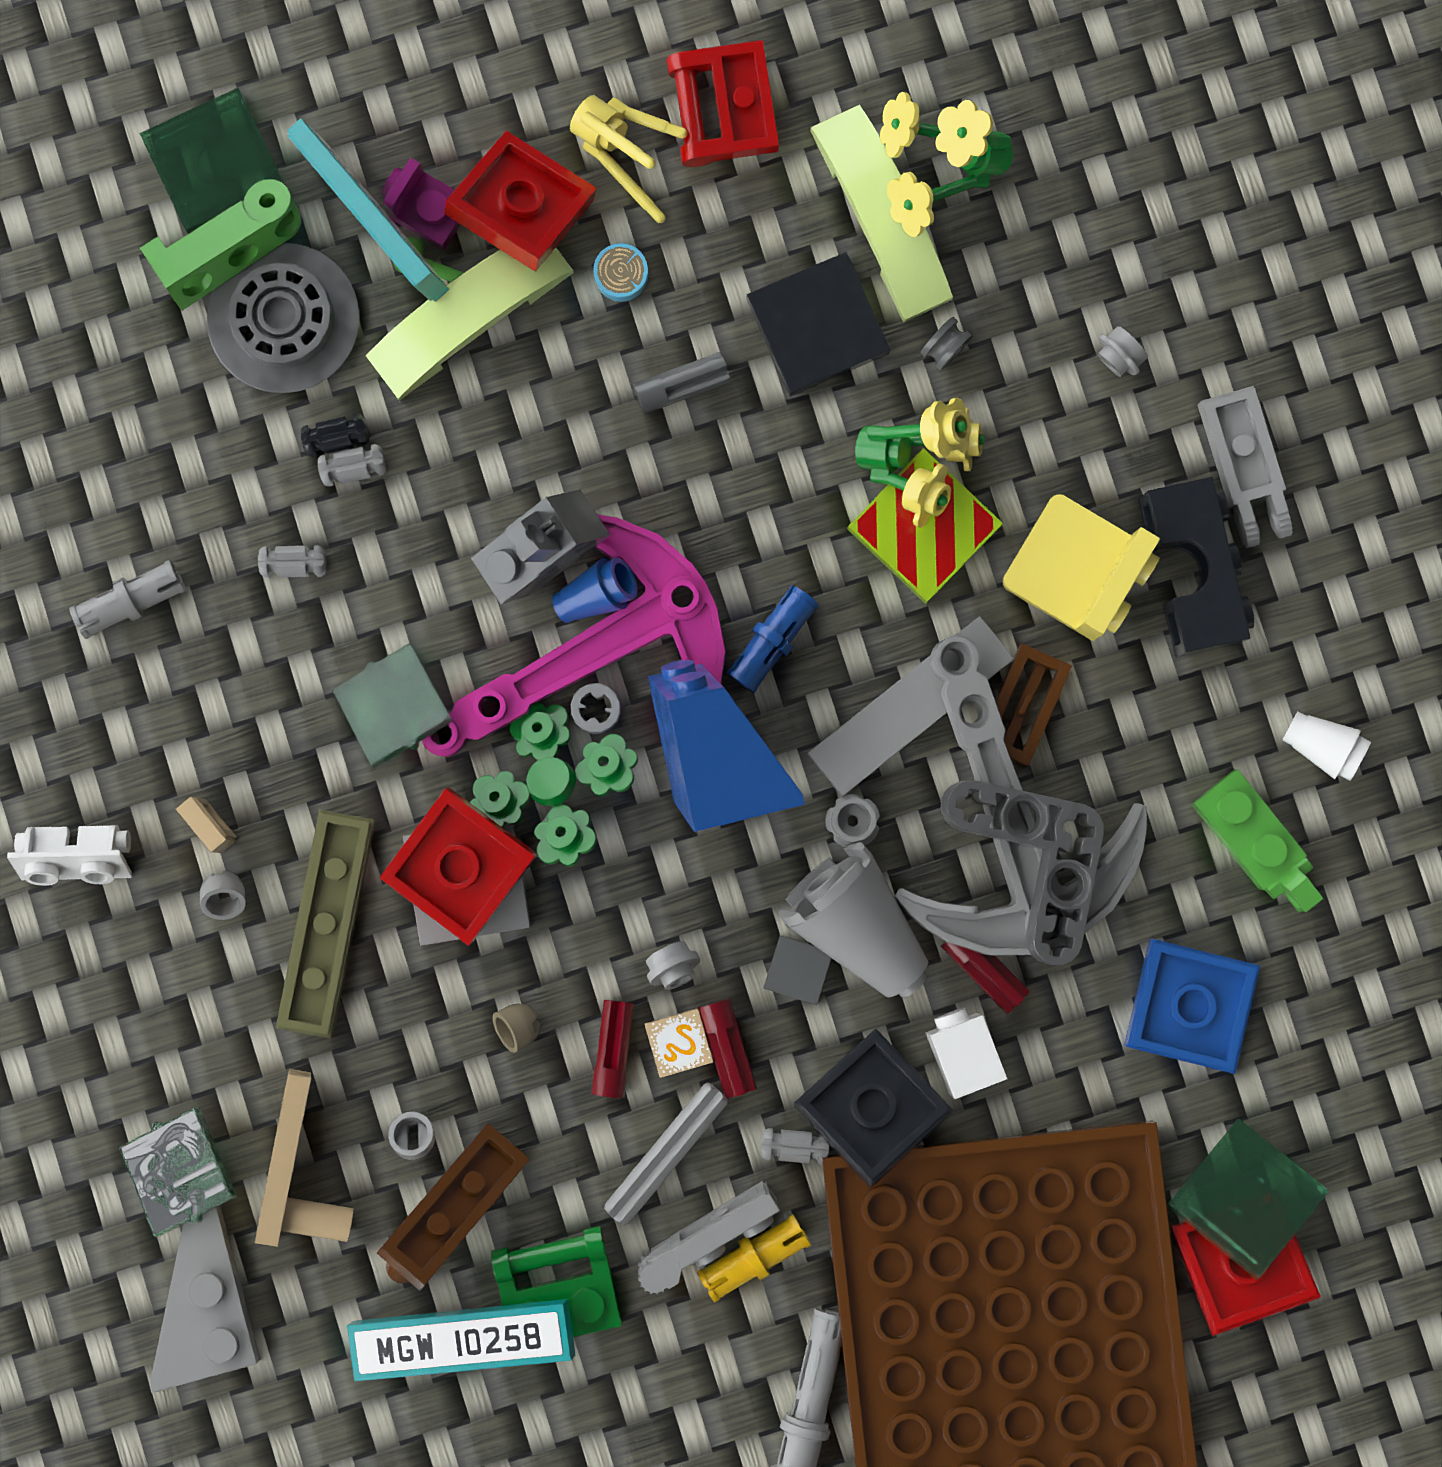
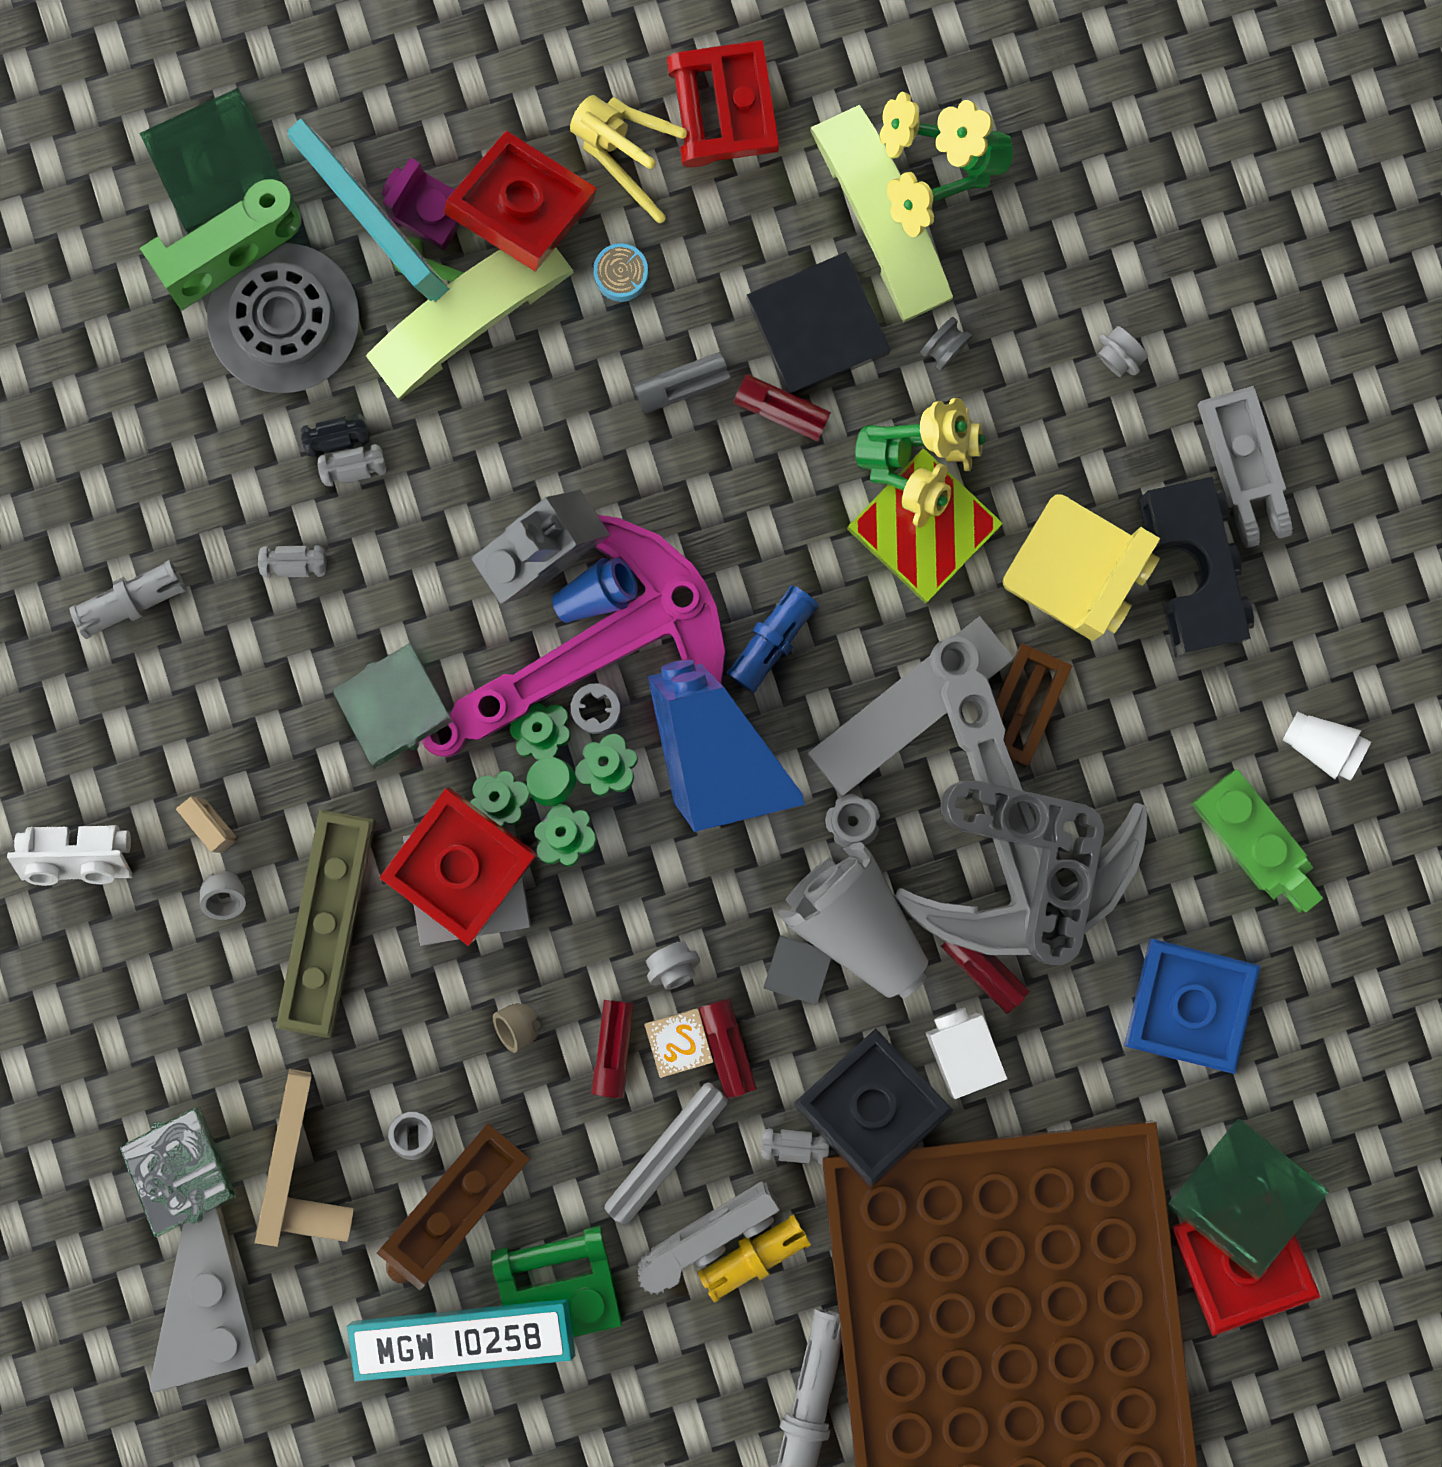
(781, 407): none -> dark red piece

